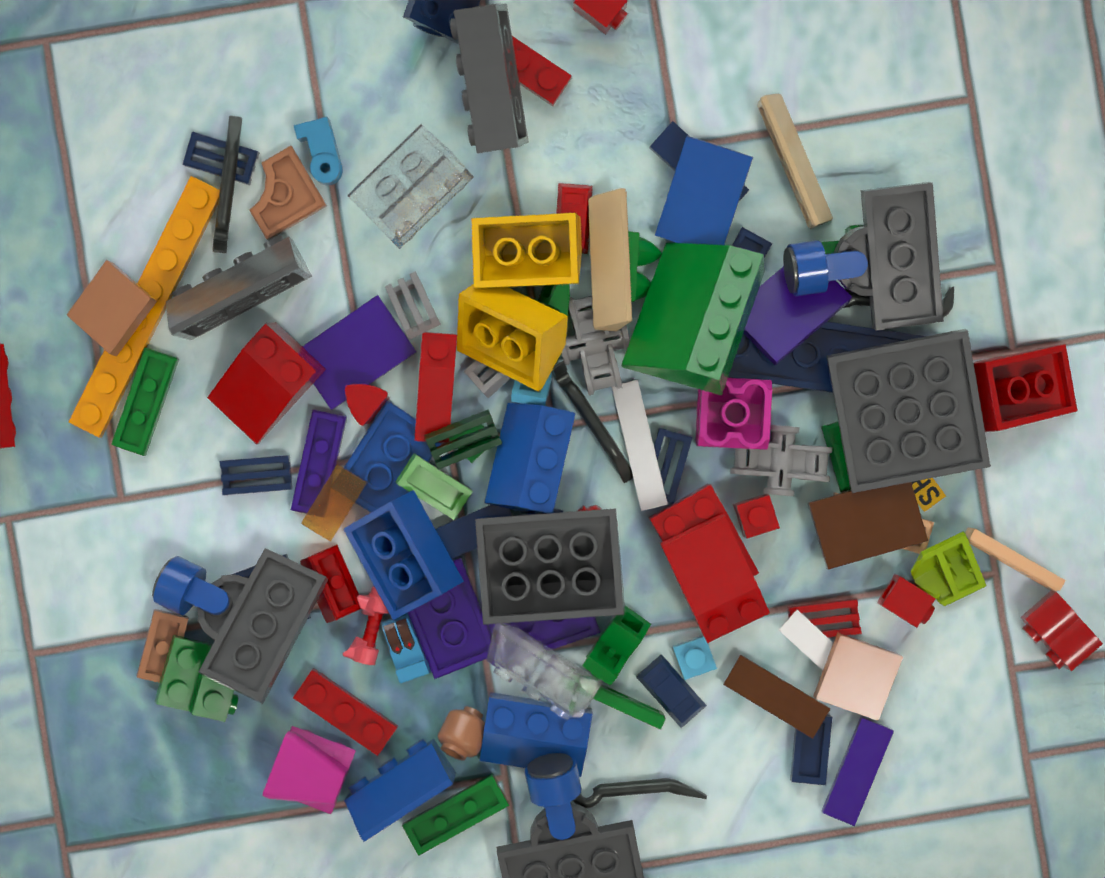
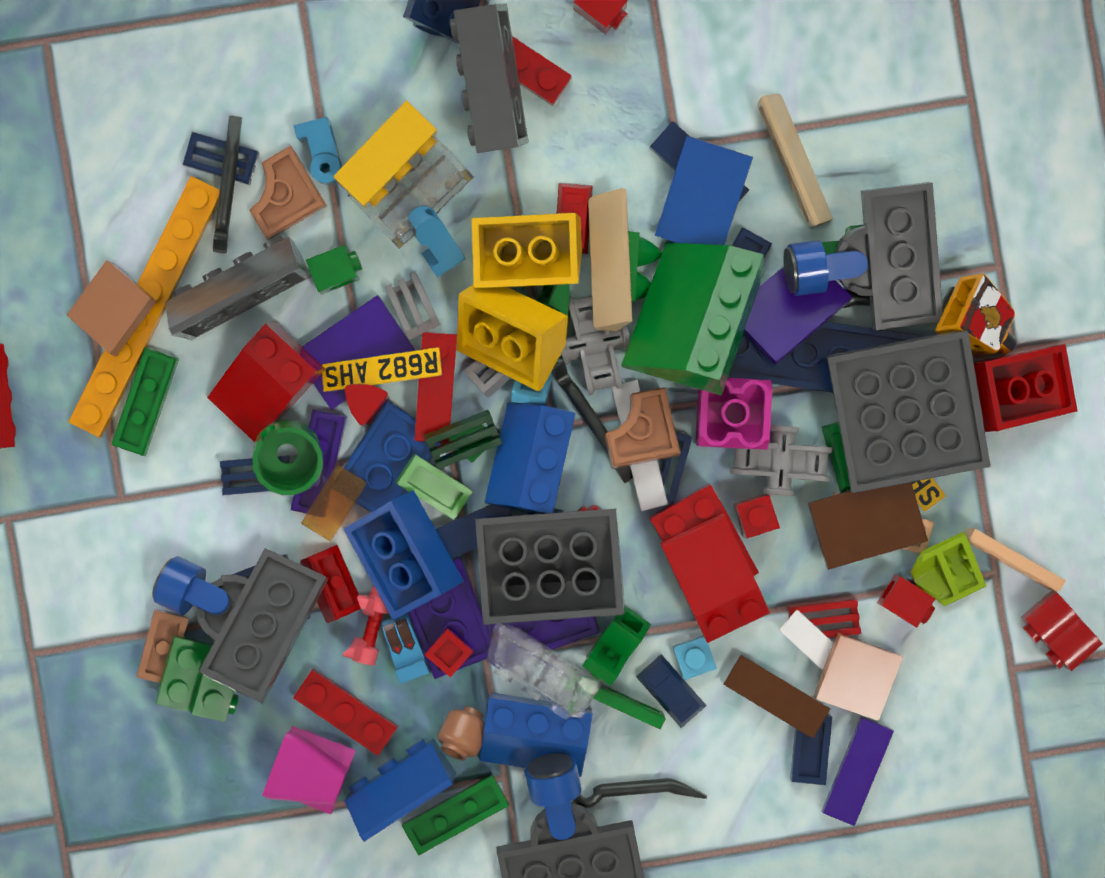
(293, 476): none -> green piece
(334, 269): none -> green brick
(382, 369): none -> yellow sticker
(387, 155): none -> yellow slope
(431, 232): none -> dark azure leg
(449, 652): none -> red plate
(646, 433): none -> nougat tile
(983, 312): none -> torso

